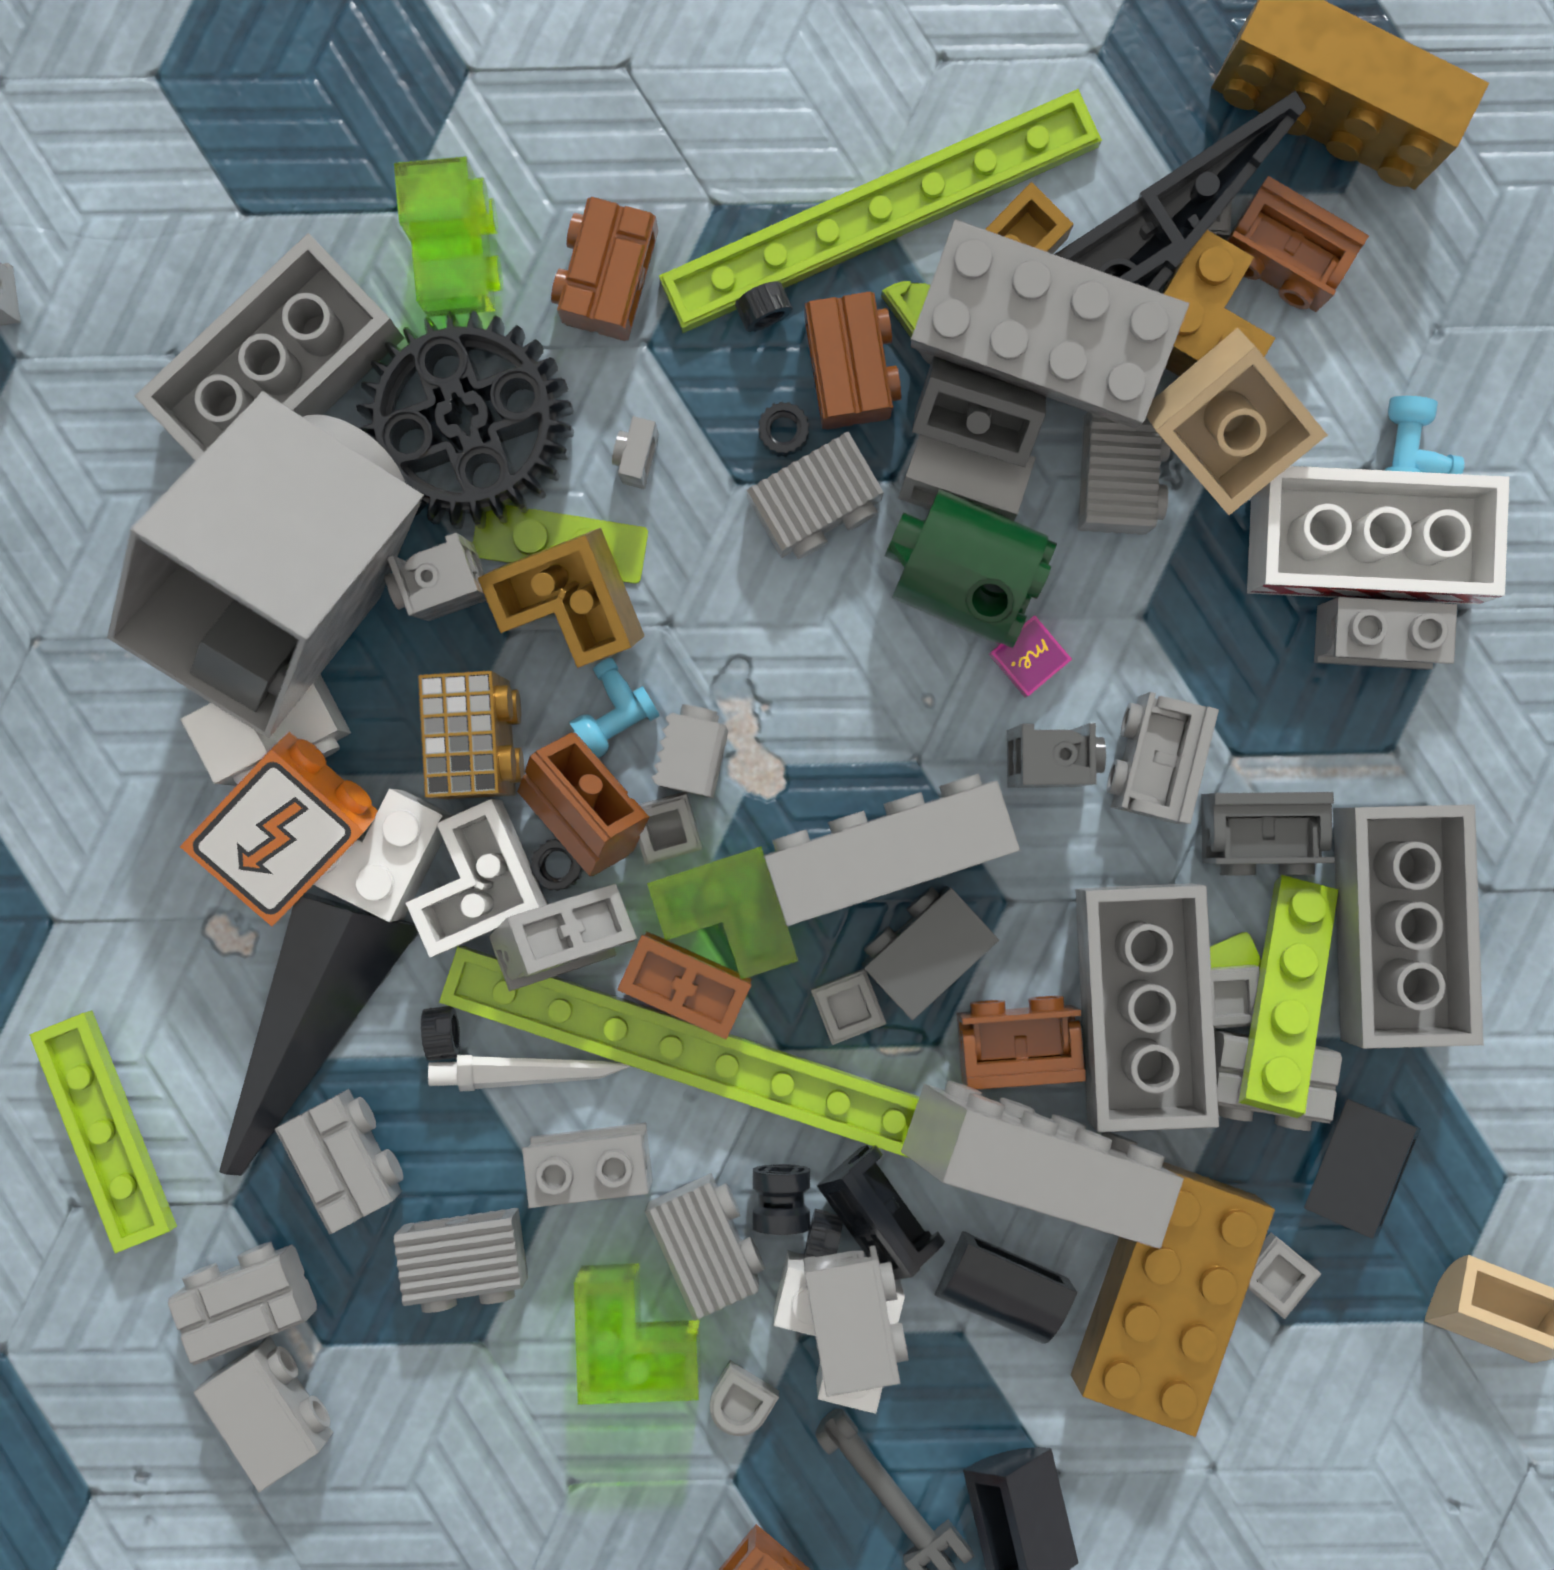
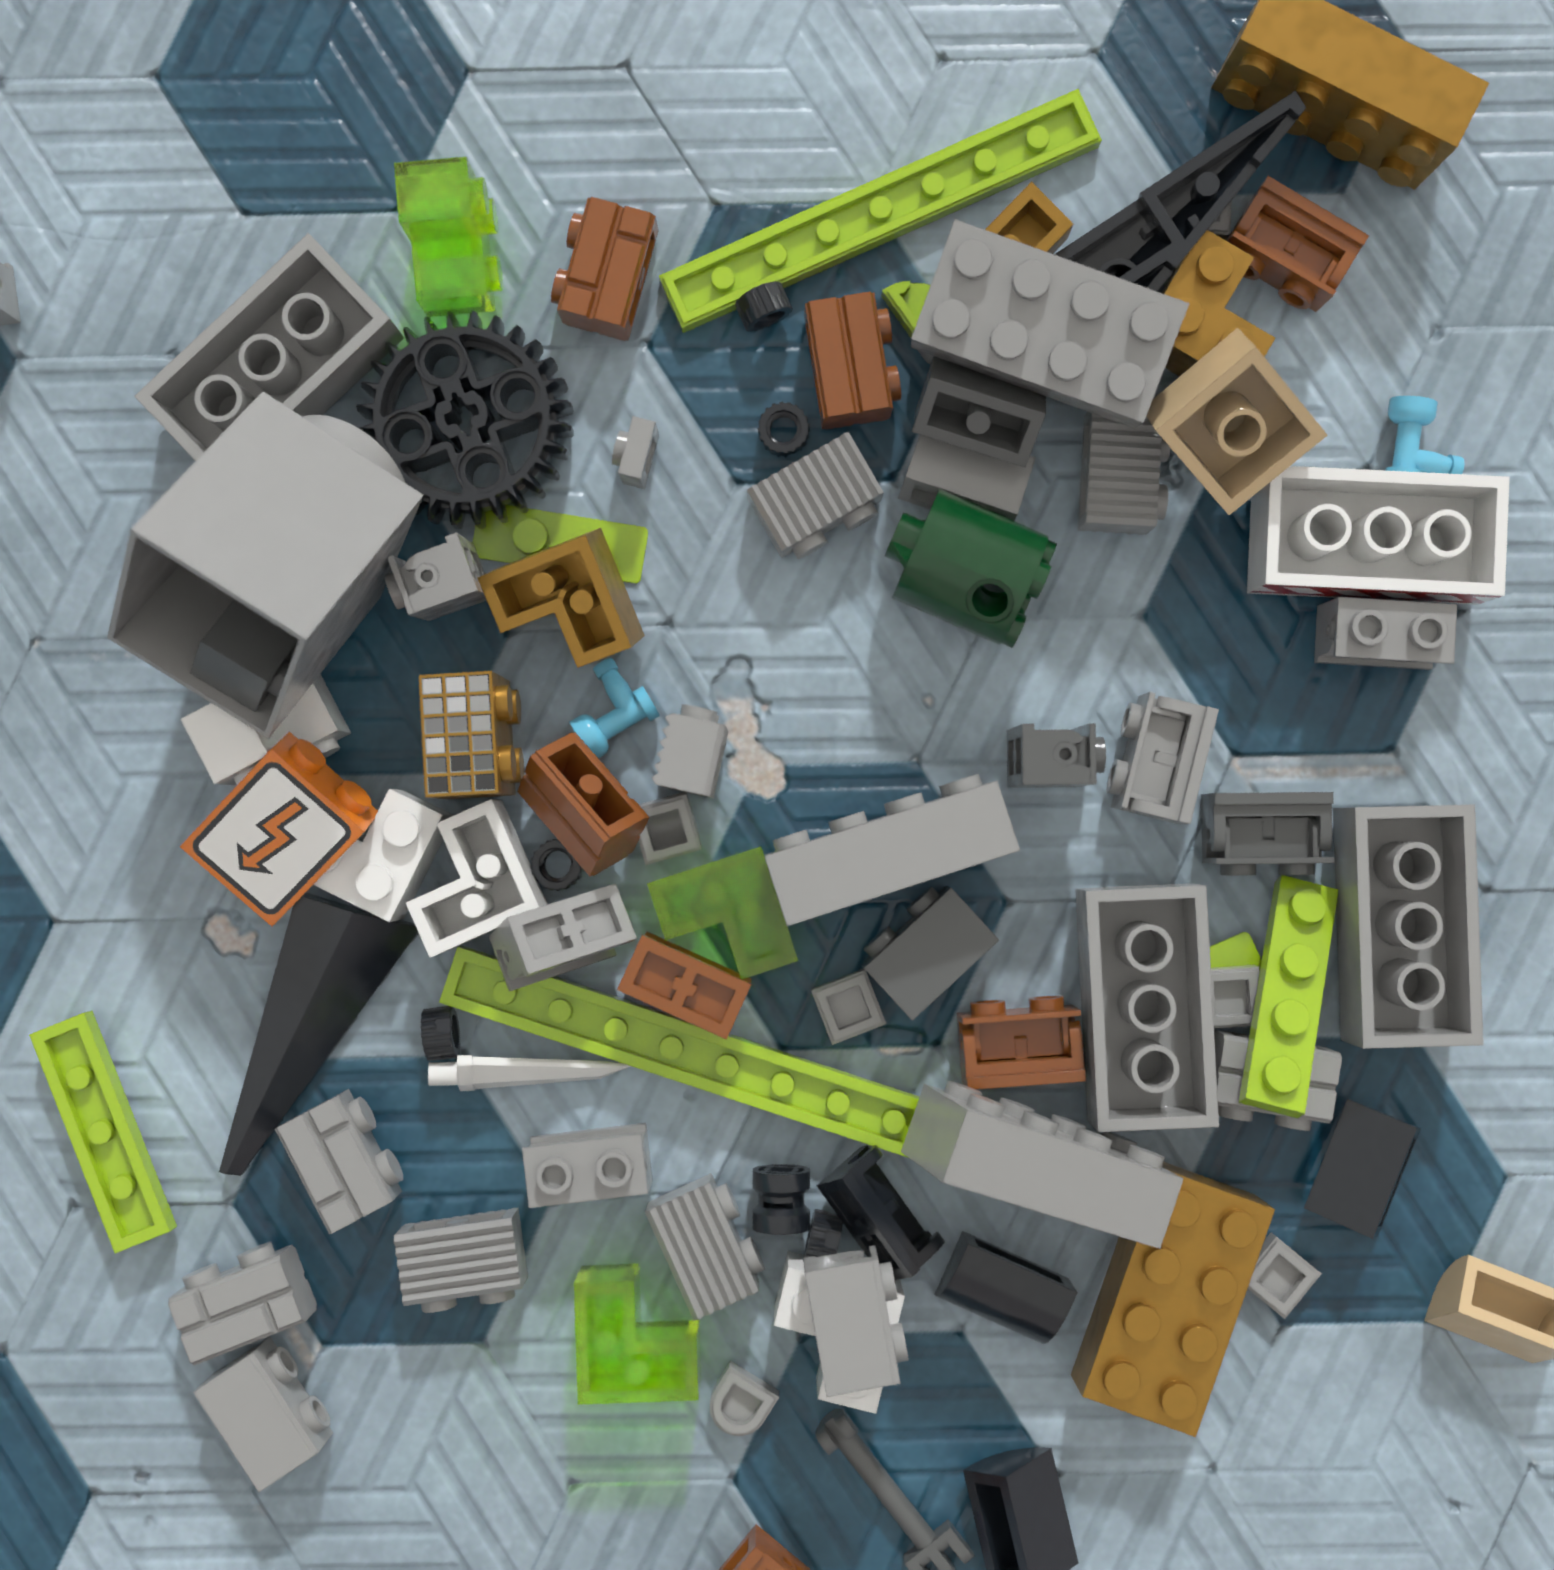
(1032, 658): magenta tile -> none

